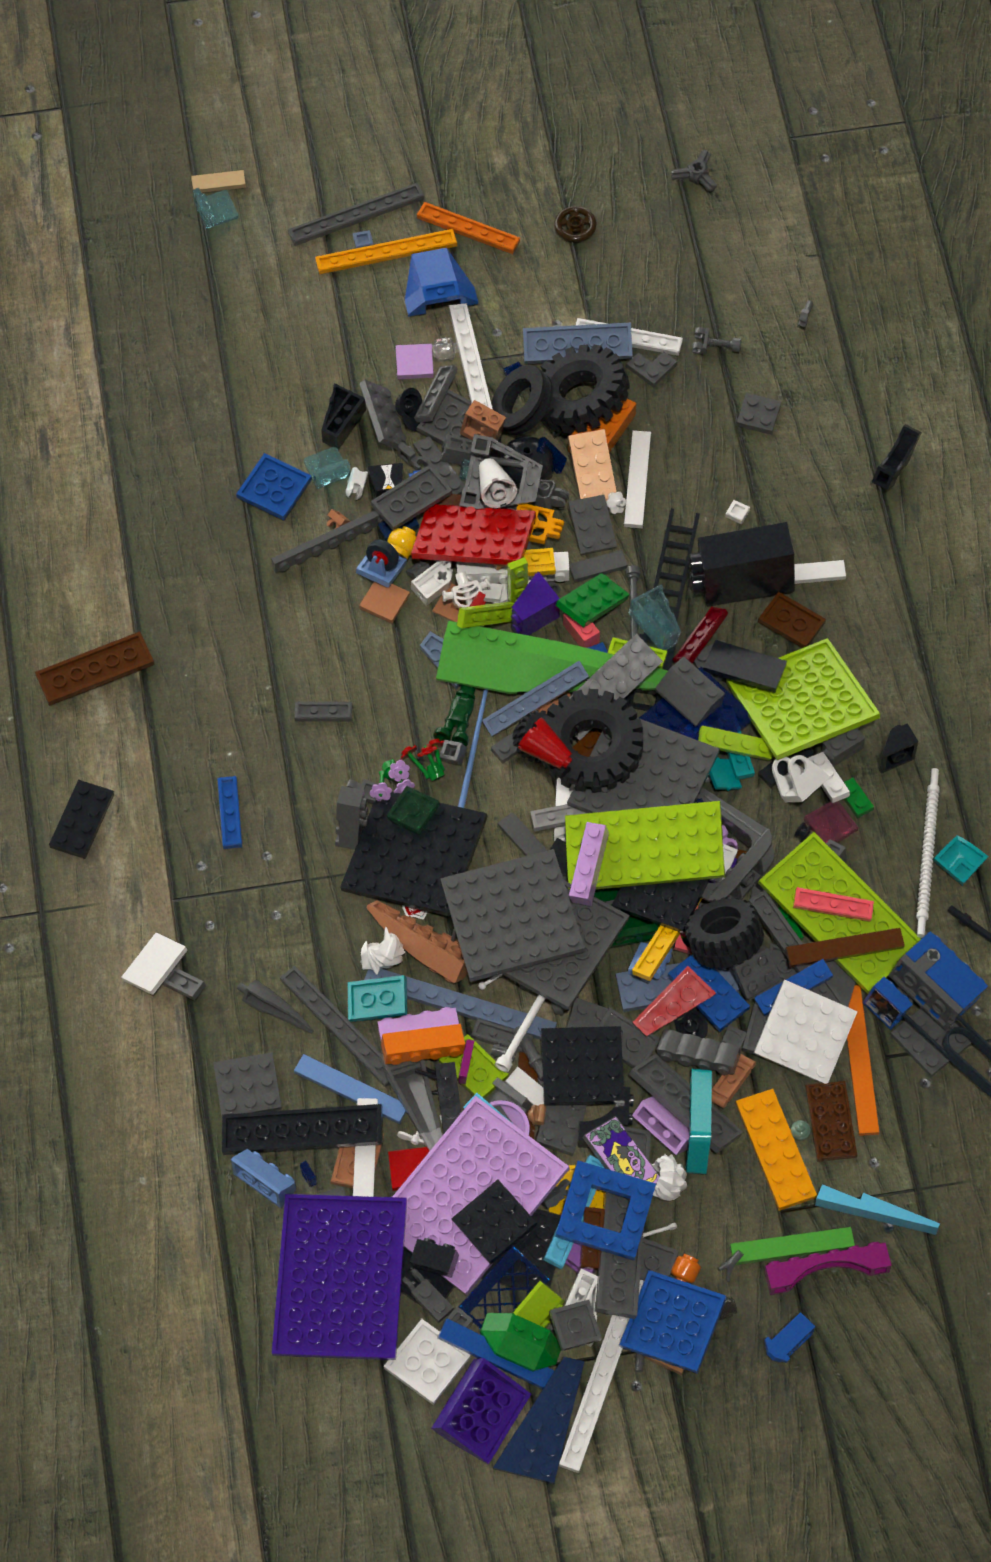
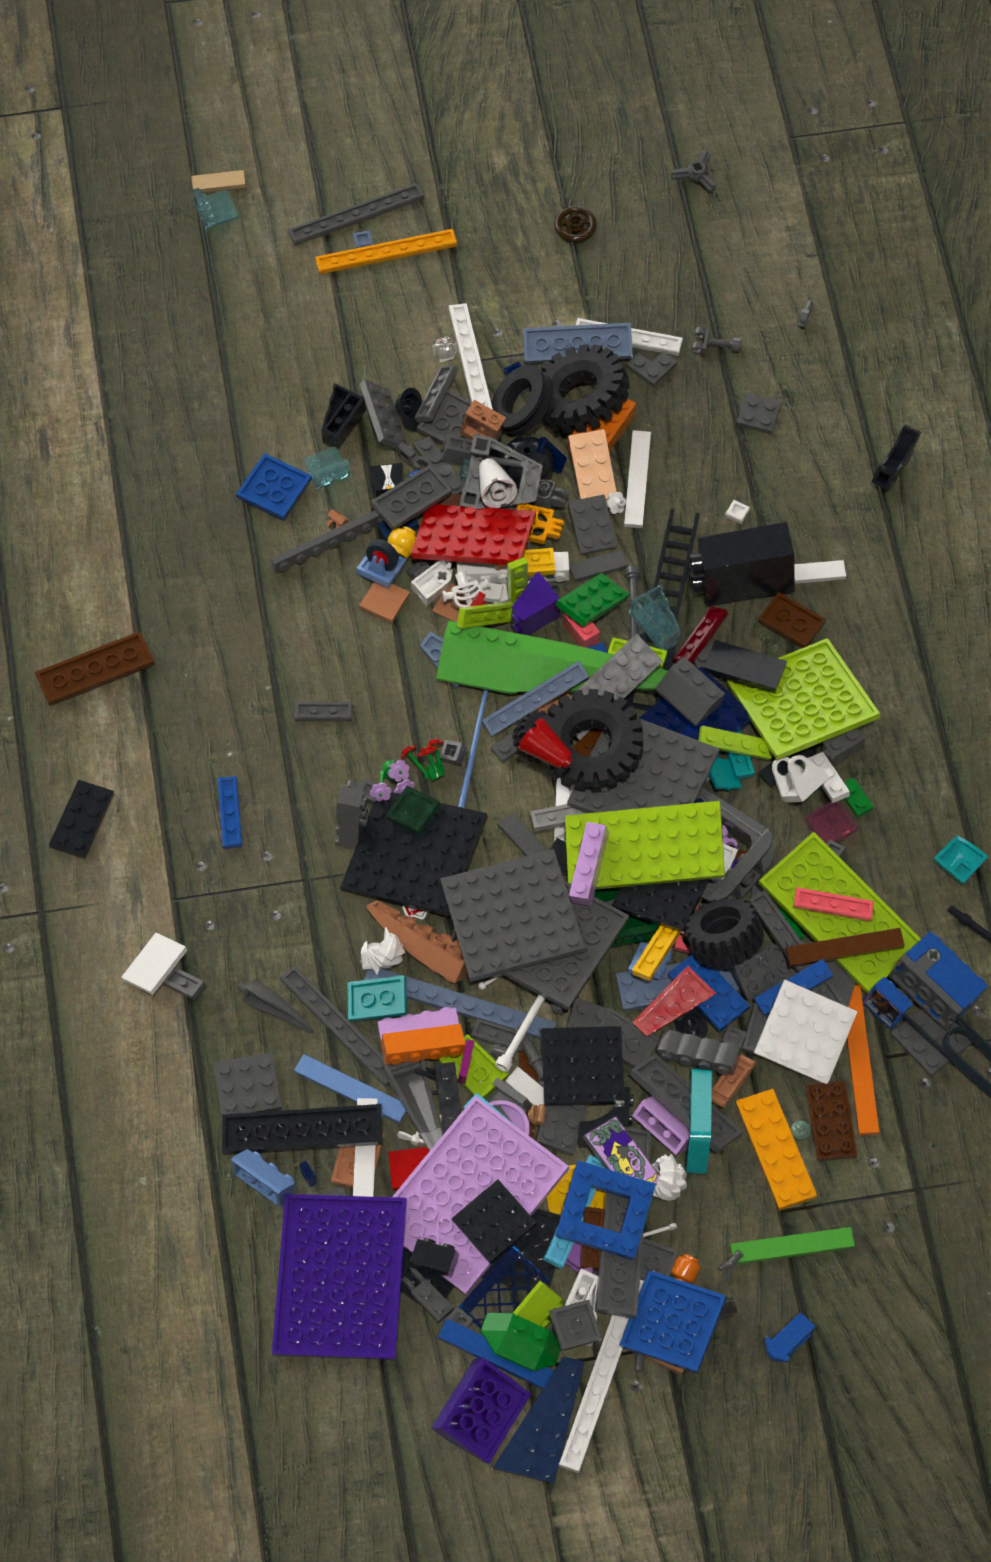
(356, 482): white piece -> none
(414, 361): lavender tile -> none
(427, 1362): white plate -> none
(436, 279): blue wedge -> none
(458, 716): dark green piece -> none
(468, 227): orange tile -> none
(556, 1194): dark grey plate -> none
(803, 831): black bush -> none
(867, 1259): magenta arch -> none
(874, 1209): medium azure slope -> none
(899, 748): black slope -> none
(926, 867): white hose -> none

